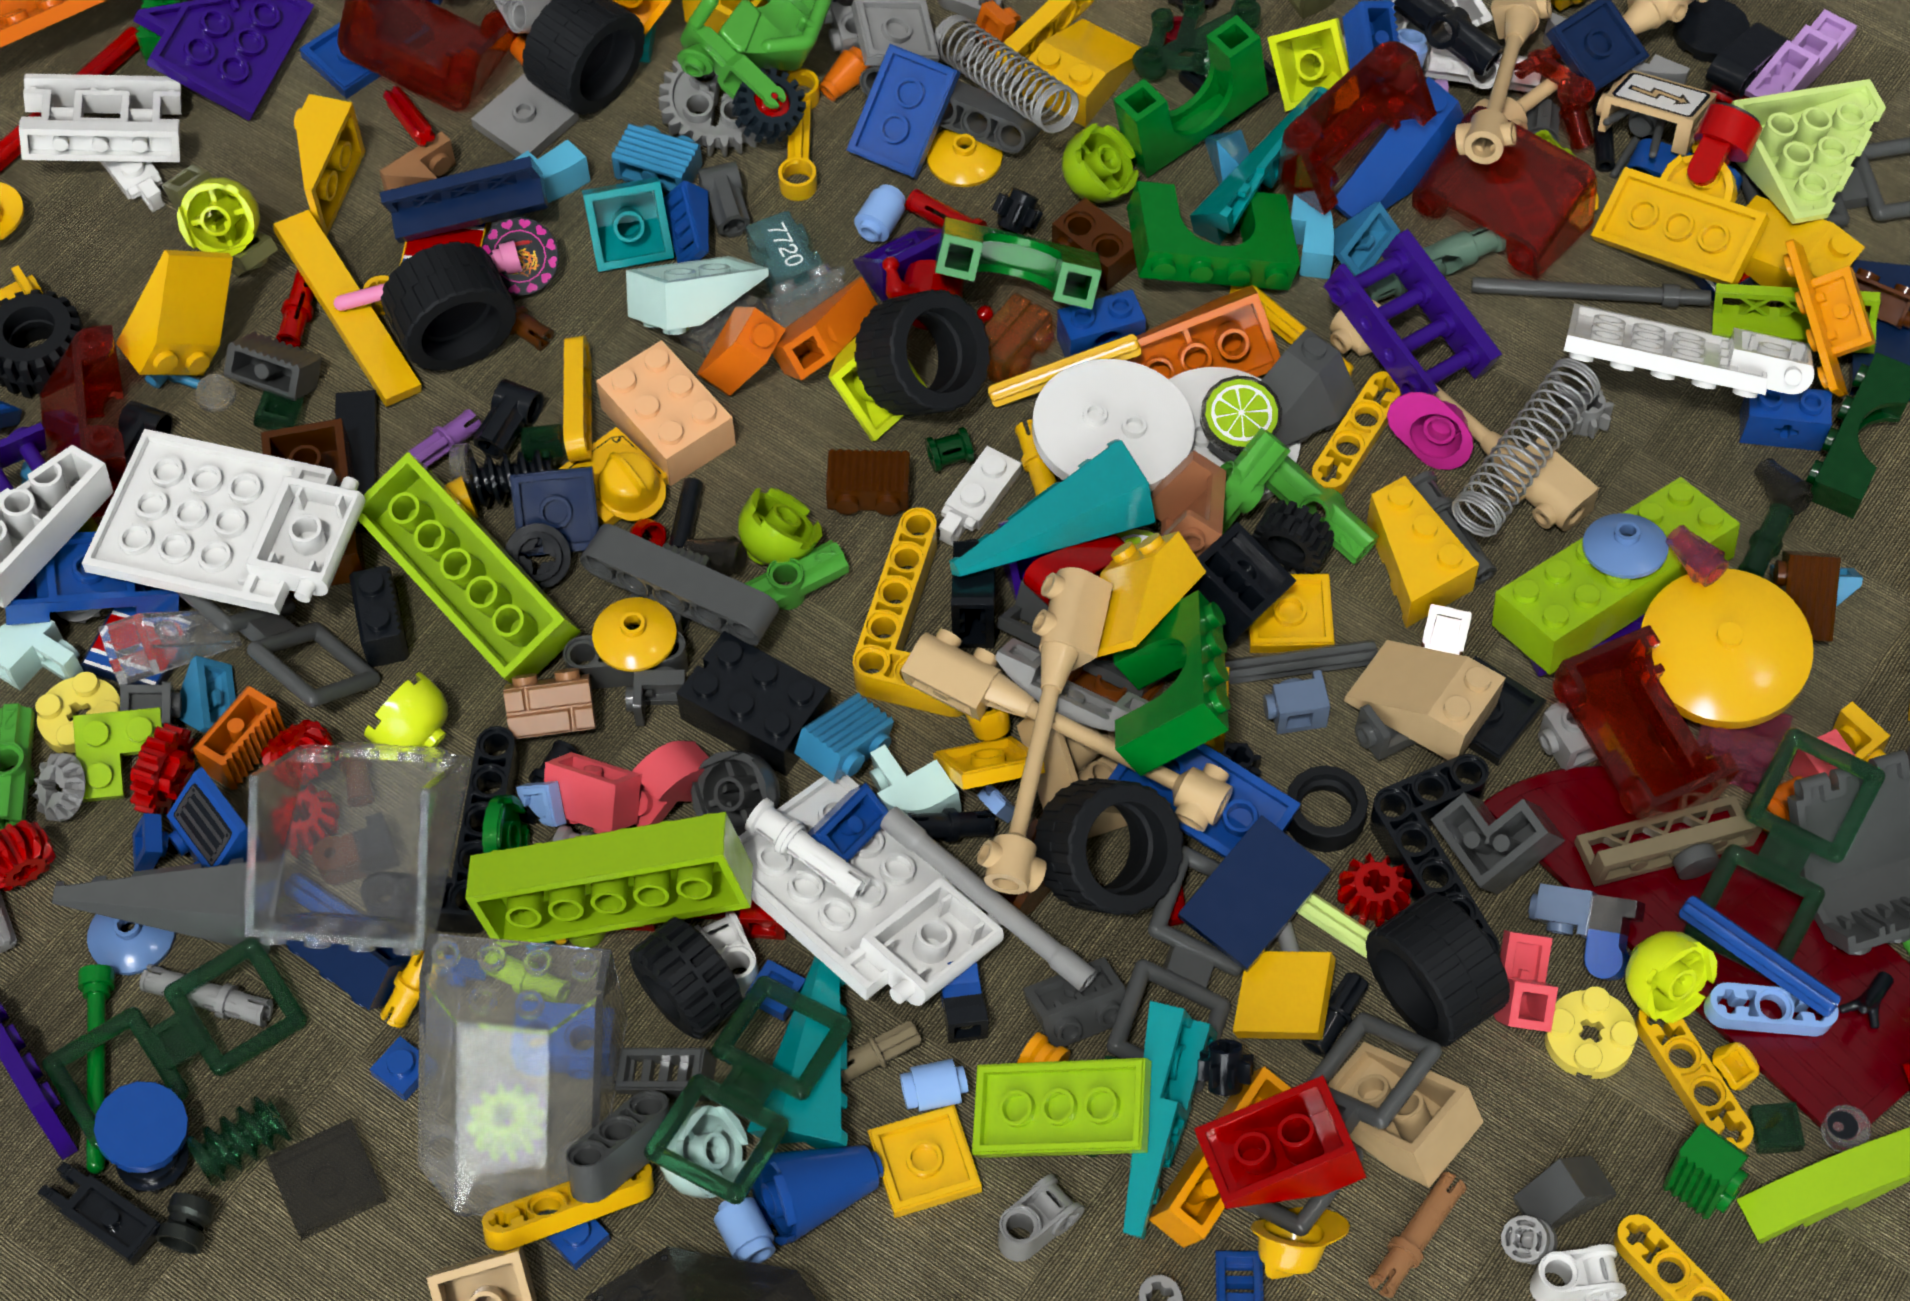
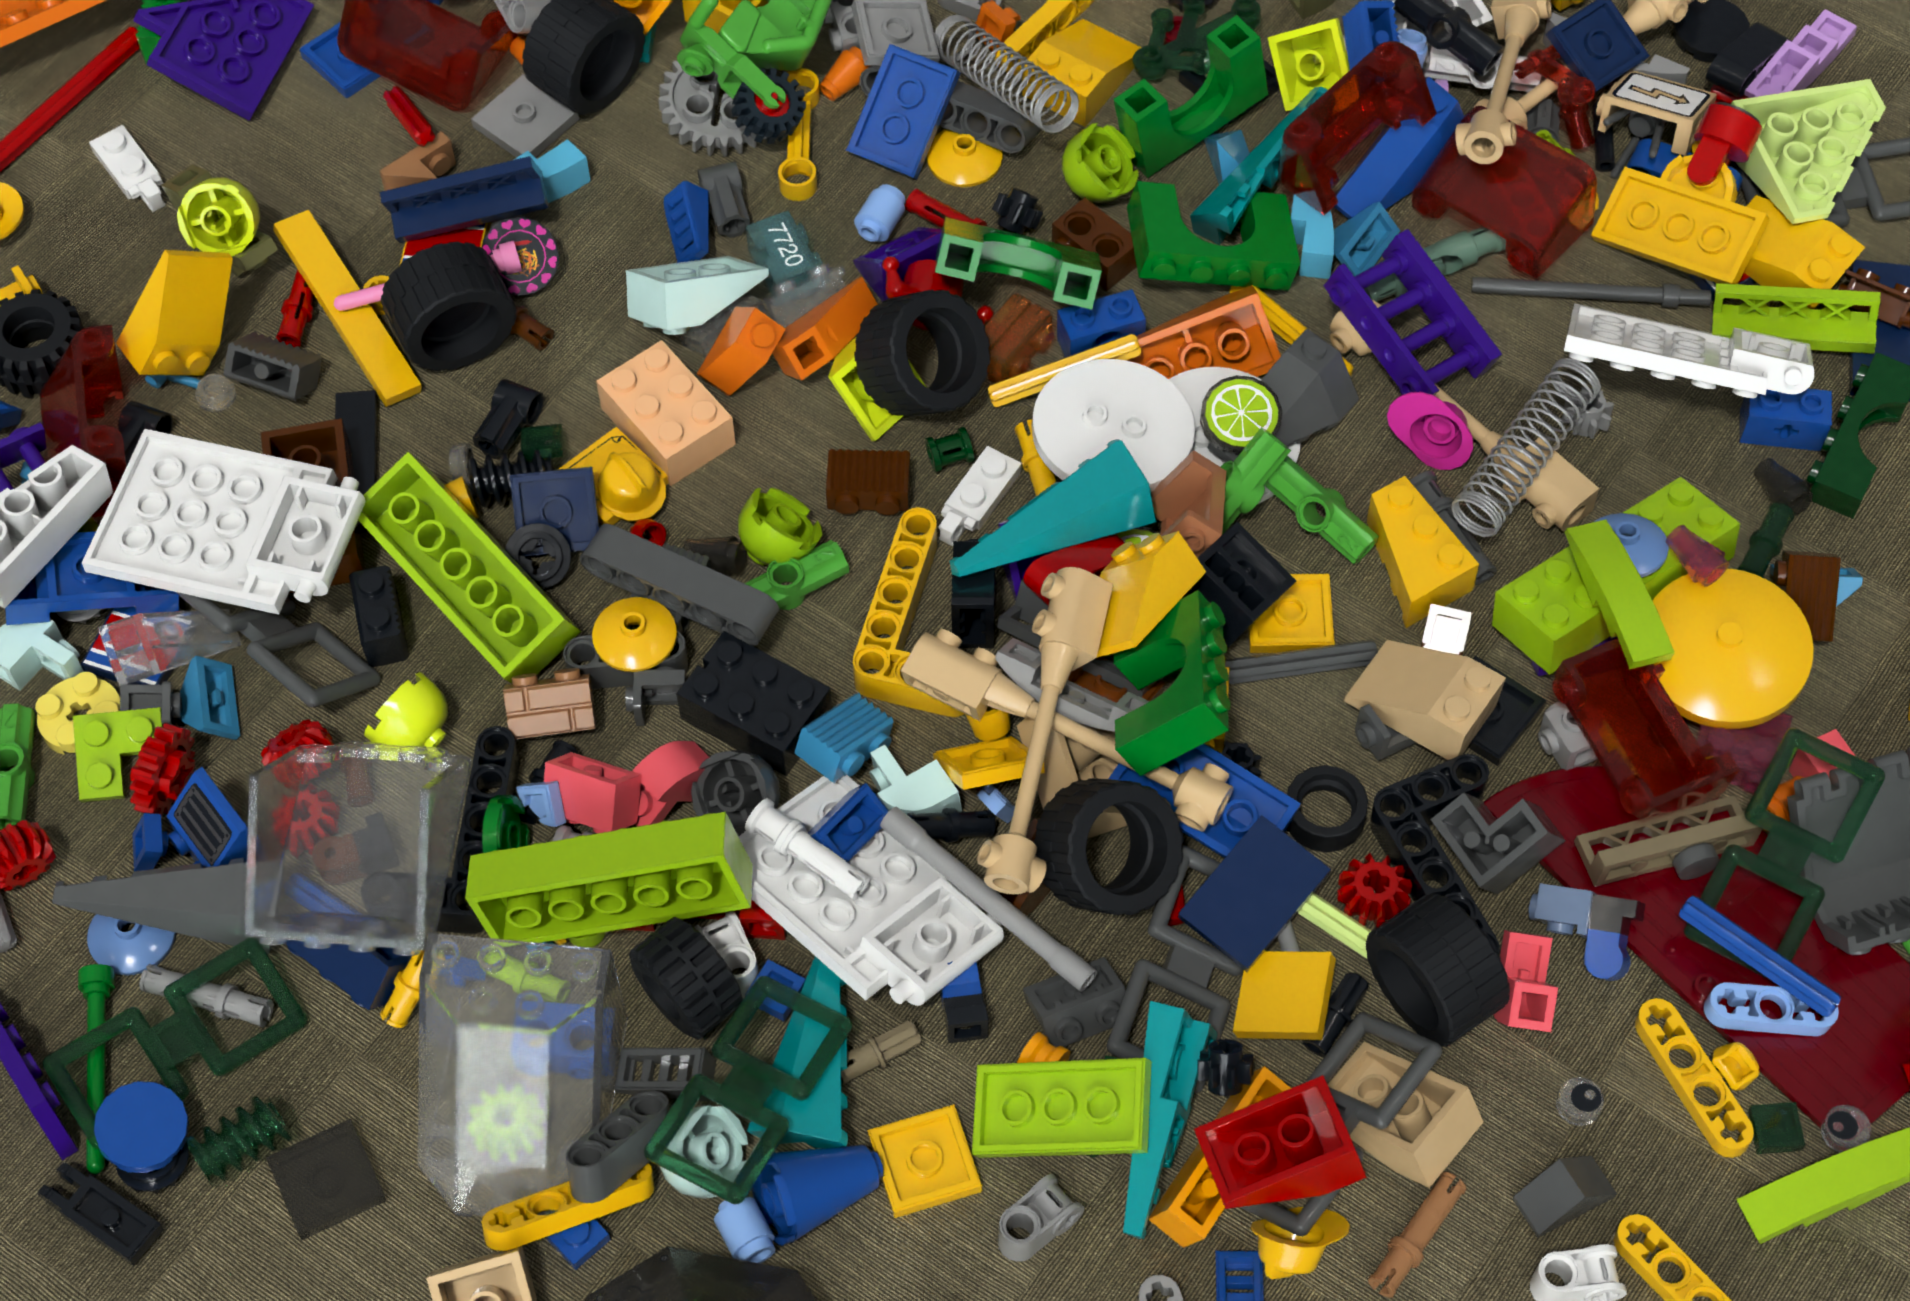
(68, 136): white fence -> none
(68, 774): light grey gear -> none
(186, 1223): pearl dark grey wheel -> none
(239, 737): orange brick -> none
(277, 412): clear green tile -> none
(328, 154): yellow slope -> none
(398, 1068): blue plate -> none
(444, 437): medium lavender axle -> none
(577, 399): yellow beam -> none
(628, 224): teal slope -> none
(651, 154): dark azure brick -> none
(686, 512): black piece -> none
(933, 1085): light blue brick -> none
(1294, 536): black tyre -> none
(1298, 704): sand blue brick -> none
(1351, 431): yellow beam -> none
(1537, 1239): light grey wheel -> none
(1579, 1101): none -> clear tile
(1598, 1010): light yellow plate -> none
(1619, 593): none -> lime slope
(1668, 974): neon yellow cylinder -> none
(1707, 1172): green brick -> none
(1834, 314): light orange bracket -> none
(1861, 732): yellow bracket -> none
(1871, 999): black bar -> none

